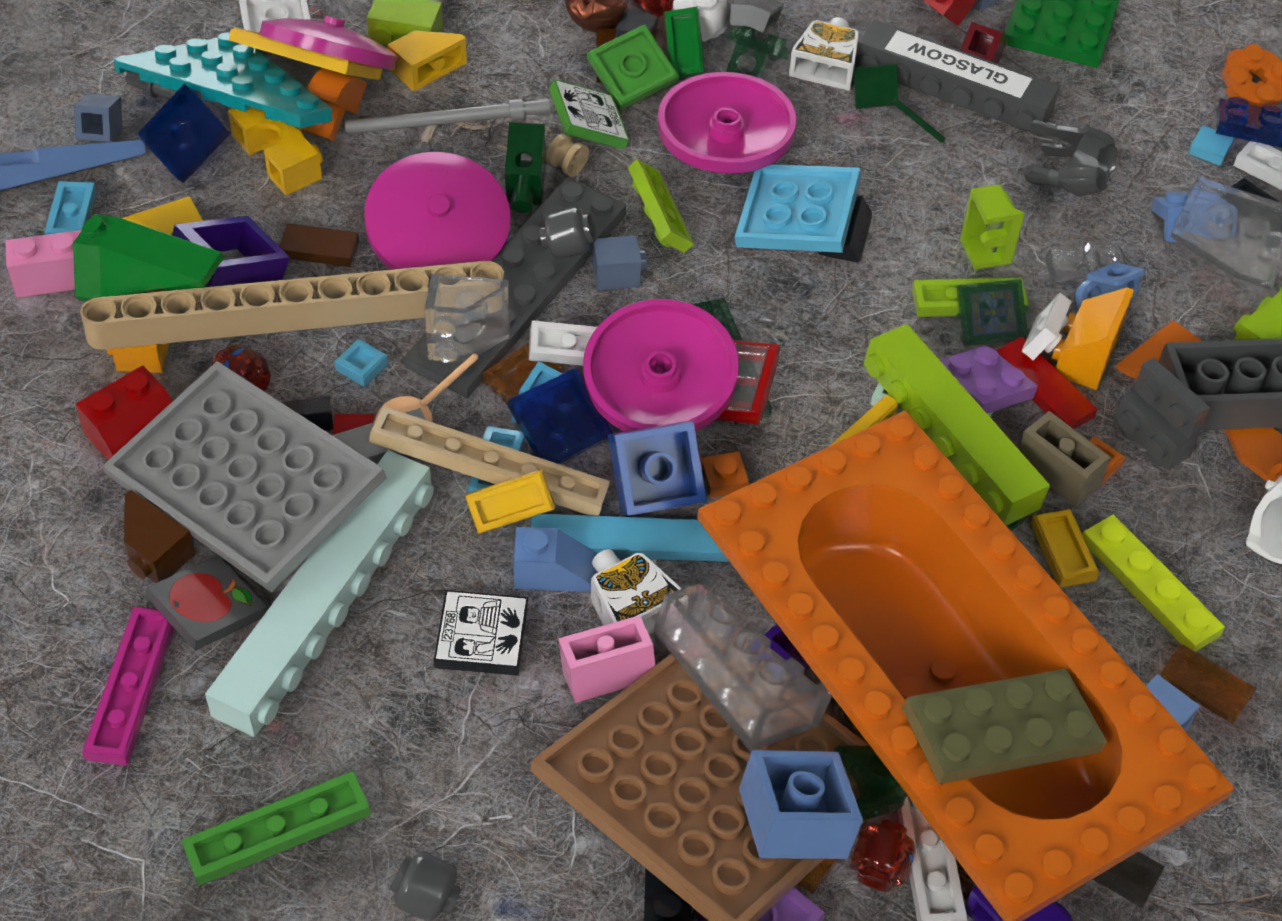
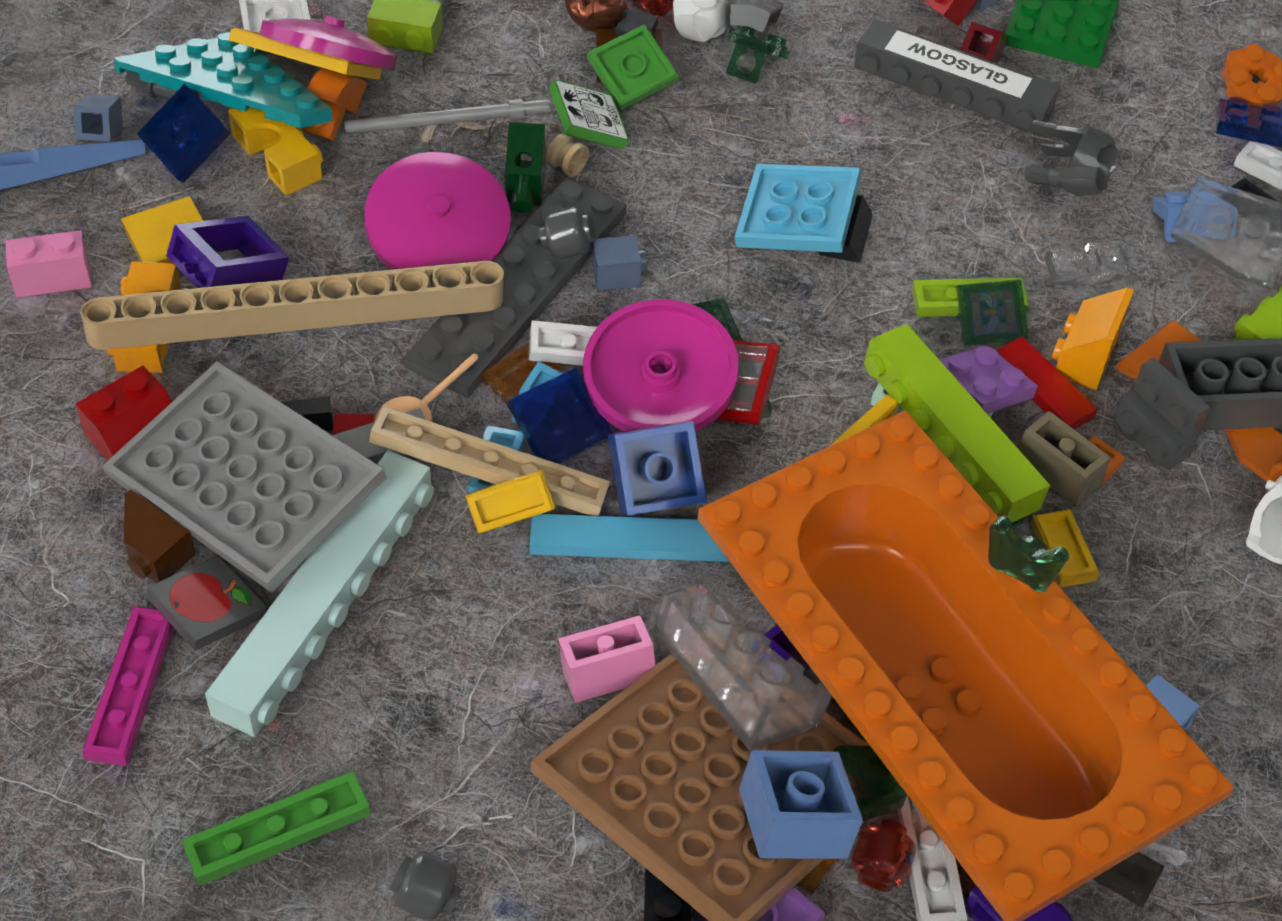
(71, 207): medium azure plate -> none
(130, 258): green wedge -> none
(246, 364): clear red head -> none
(319, 244): reddish brown tile -> none
(361, 362): medium azure tile -> none
(427, 56): yellow slope -> none
(465, 316): clear slope -> none
(481, 632): tile -> none
(551, 561): medium blue slope -> none
(628, 588): torso -> none
(660, 206): lime plate -> none
(685, 41): green tile -> none
(724, 473): orange plate -> none
(726, 122): dark pink dish -> none
(826, 54): white torso -> none
(879, 88): dark green piece -> none
(990, 227): lime window -> none
(1003, 725): olive plate -> none
(1024, 556): none -> clear green piece
(1046, 327): white plate -> none
(1109, 279): medium blue bracket -> none
(1152, 584): neon yellow plate -> none
(1207, 683): clear orange tile -> none
(1211, 146): medium azure tile -> none

